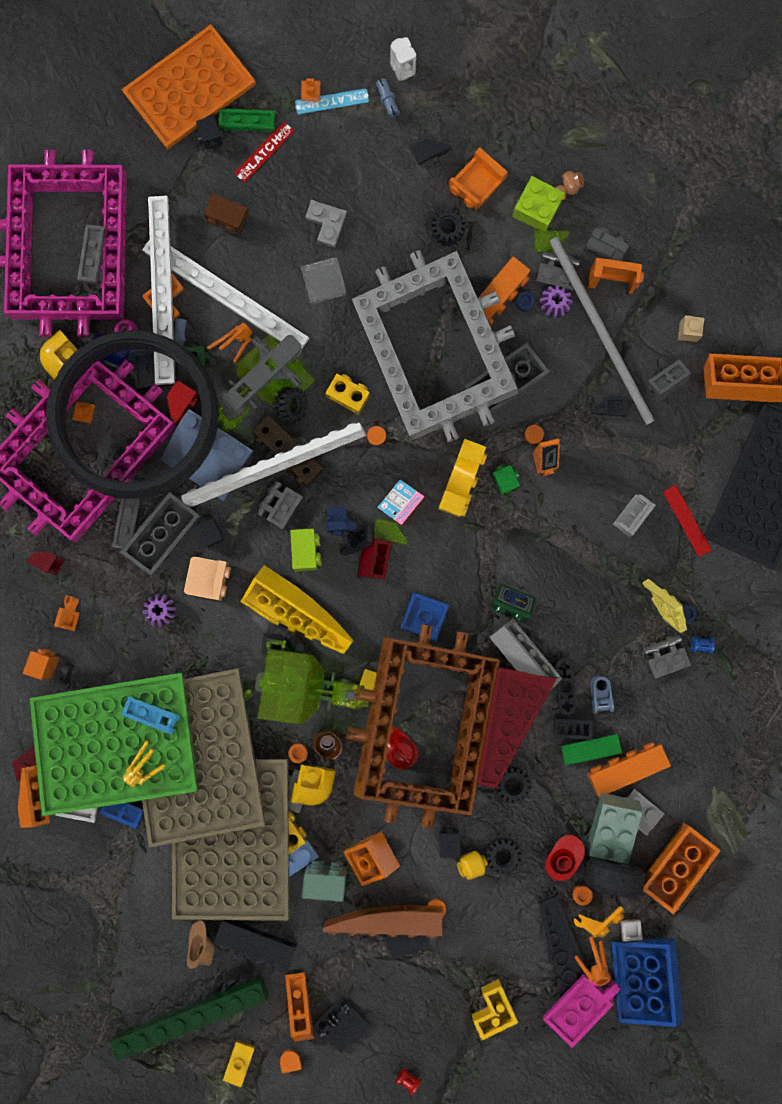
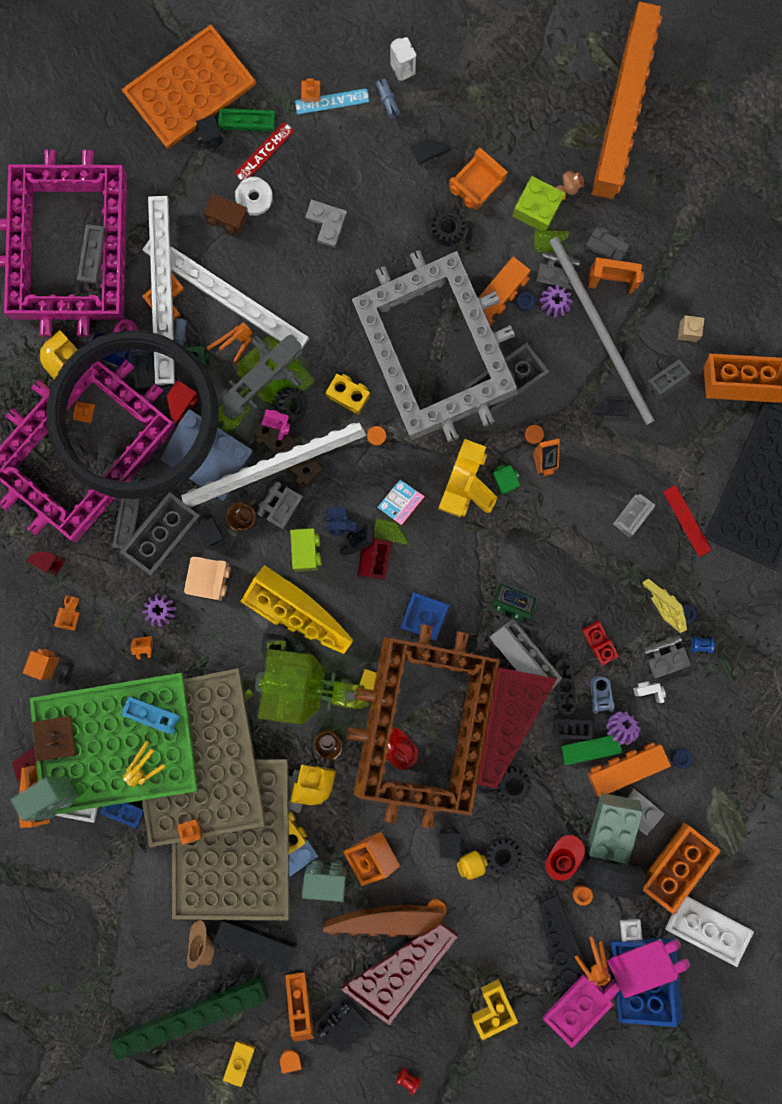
(45, 798): none -> sand green brick
(53, 738): none -> reddish brown piece
(141, 646): none -> orange tile
(189, 831): none -> orange tile
(241, 516): none -> reddish brown hair
(250, 185): none -> white tile
(276, 420): none -> dark pink bracket
(298, 753): orange tile -> none
(323, 280): clear plate -> none
(394, 980): none -> wing
(480, 494): none -> yellow tile
(598, 928): light orange plate -> none
(600, 643): none -> red slope
(623, 728): none -> medium lavender gear
(627, 100): none -> orange brick
(646, 688): none -> white bracket
(646, 967): none -> dark pink tile
(681, 758): none -> dark blue tile
(710, 930): none -> white tile

